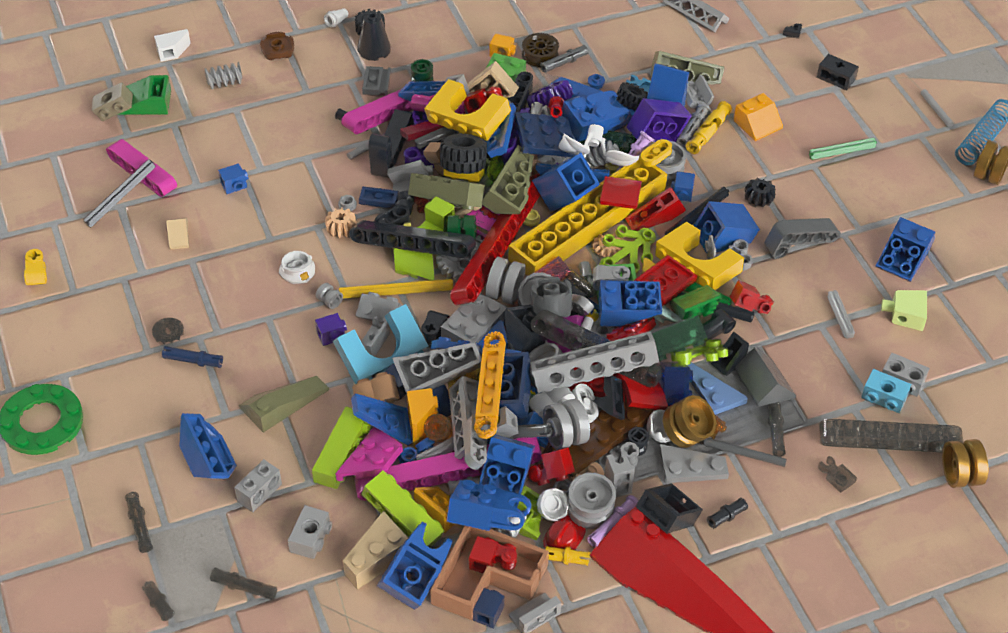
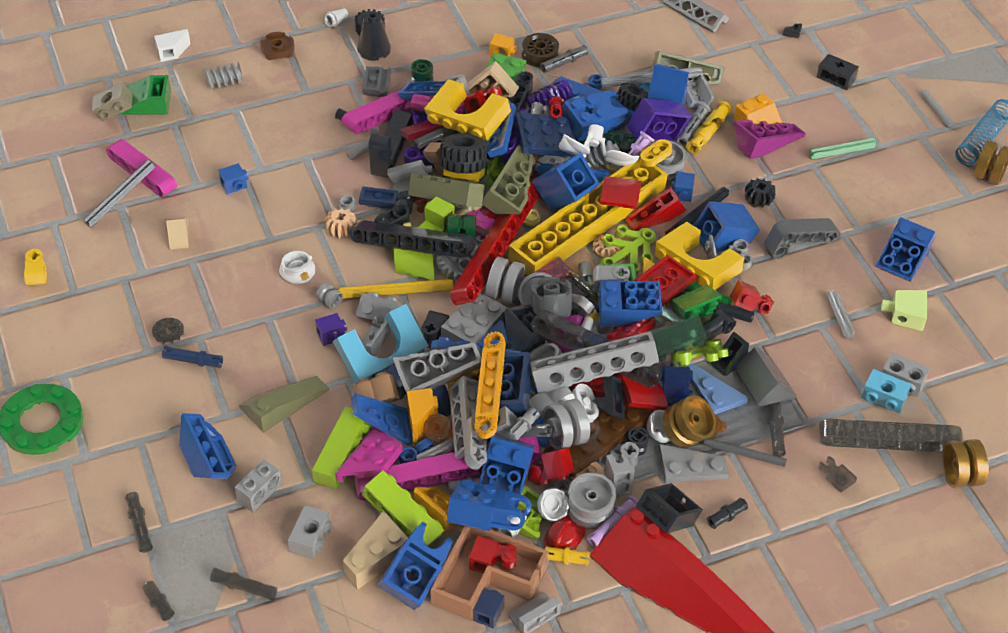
(523, 424): none -> light grey axle
(642, 77): none -> light grey axle
(763, 138): none -> magenta wedge

